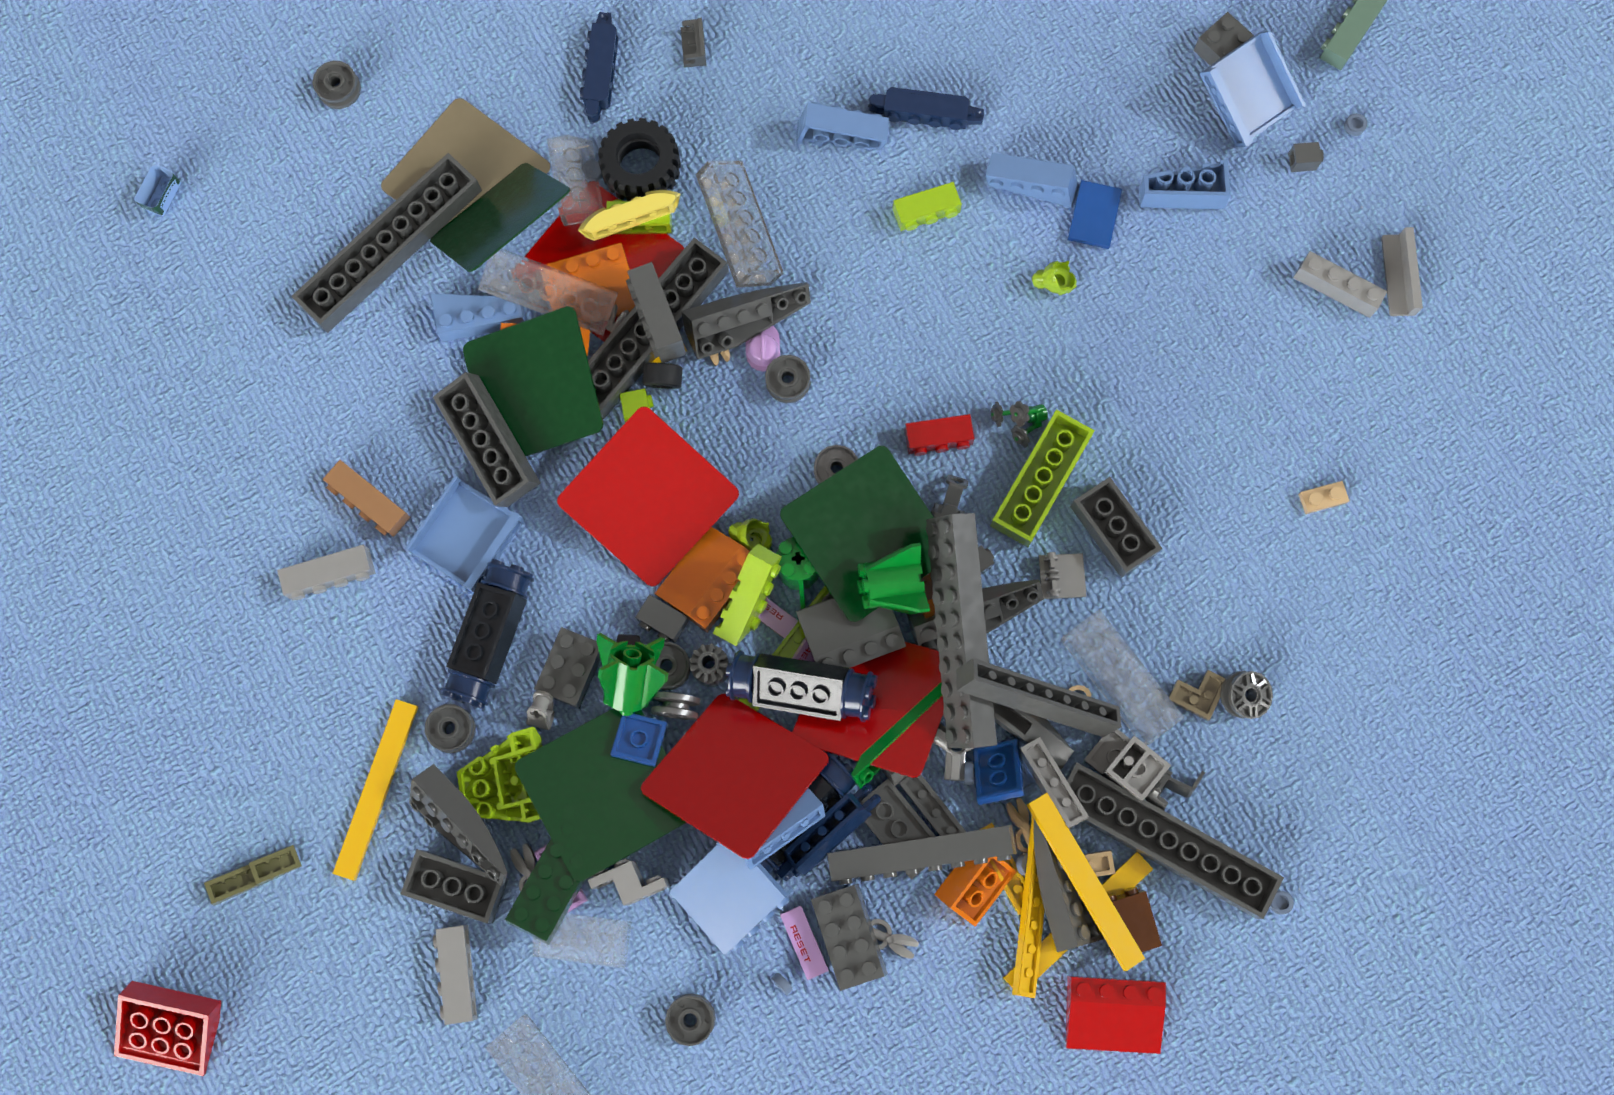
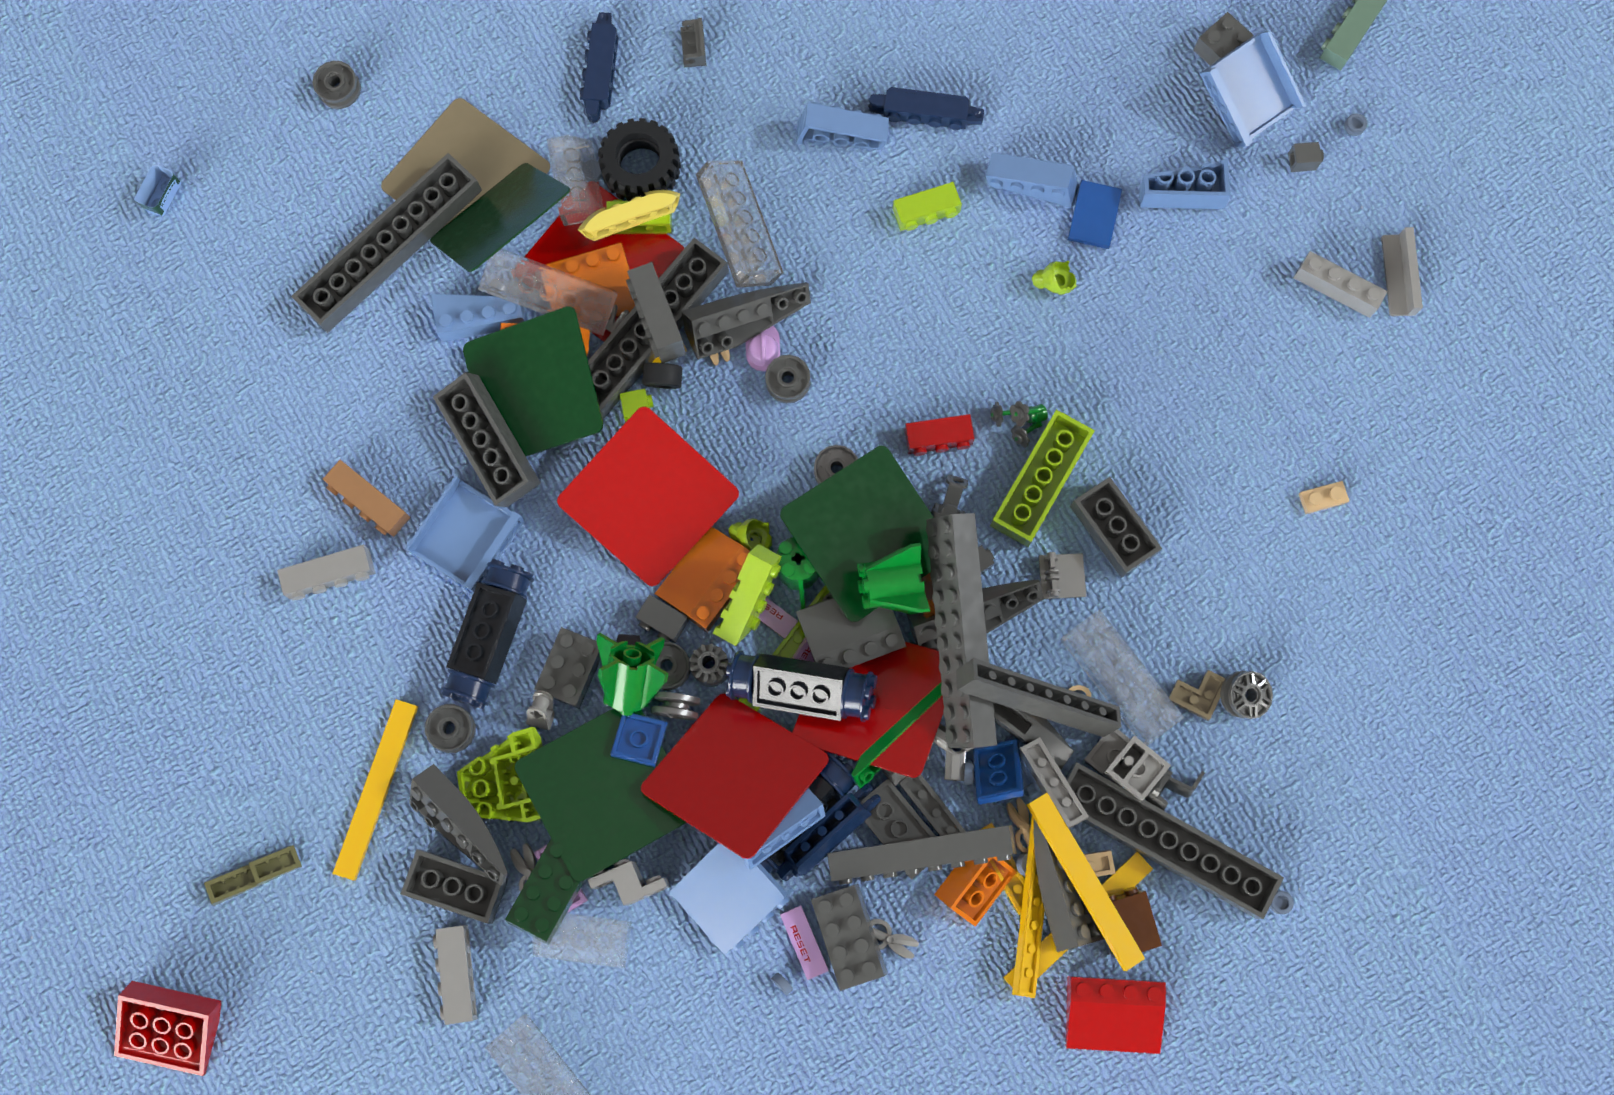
(684, 1033): dark grey wheel -> none

